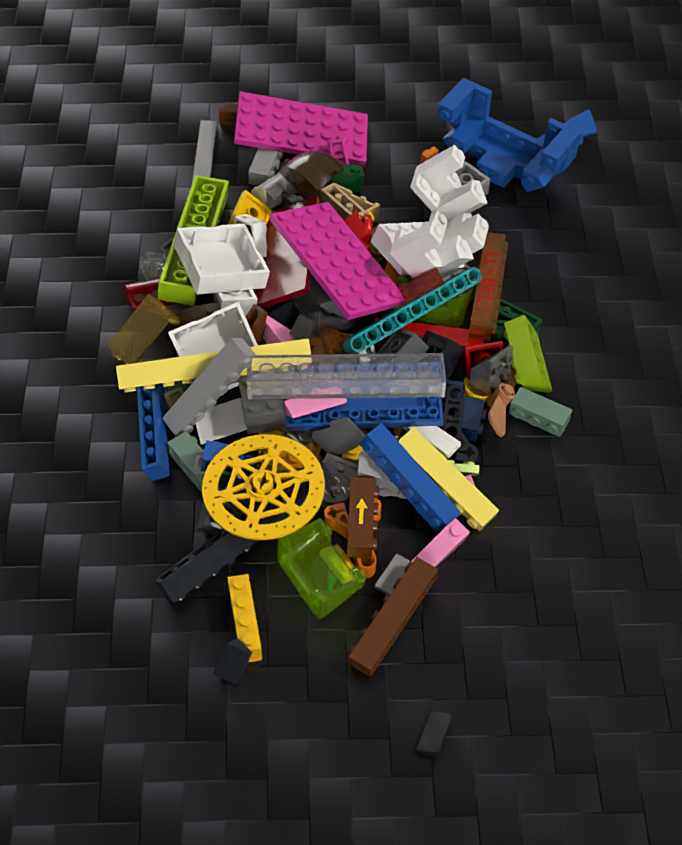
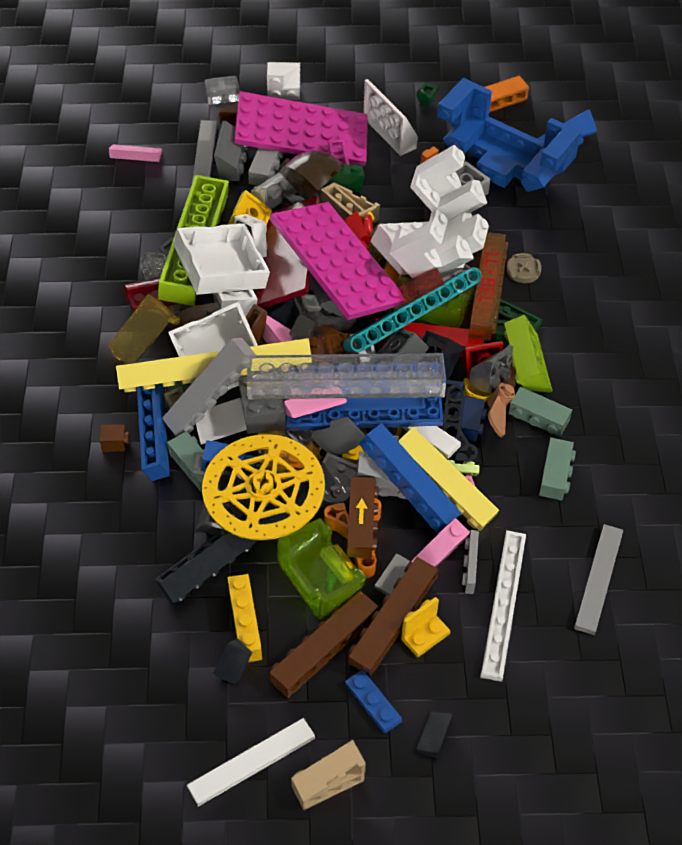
(114, 438): none -> reddish brown brick
(135, 153): none -> bright pink slope
(222, 90): none -> clear brick
(229, 156): none -> dark grey slope
(250, 762): none -> white tile
(283, 80): none -> white slope
(311, 303): none -> white tile
(323, 644): none -> reddish brown brick
(329, 776): none -> tan wedge
(373, 701): none -> blue plate
(388, 120): none -> white slope
(423, 628): none -> yellow bracket
(426, 94): none -> dark green plate
(470, 562): none -> light grey plate
(503, 606): none -> white tile
(508, 92): none -> orange brick
(523, 268): none -> dark tan tile
(557, 469): none -> sand green brick
(598, 580): none -> light grey tile

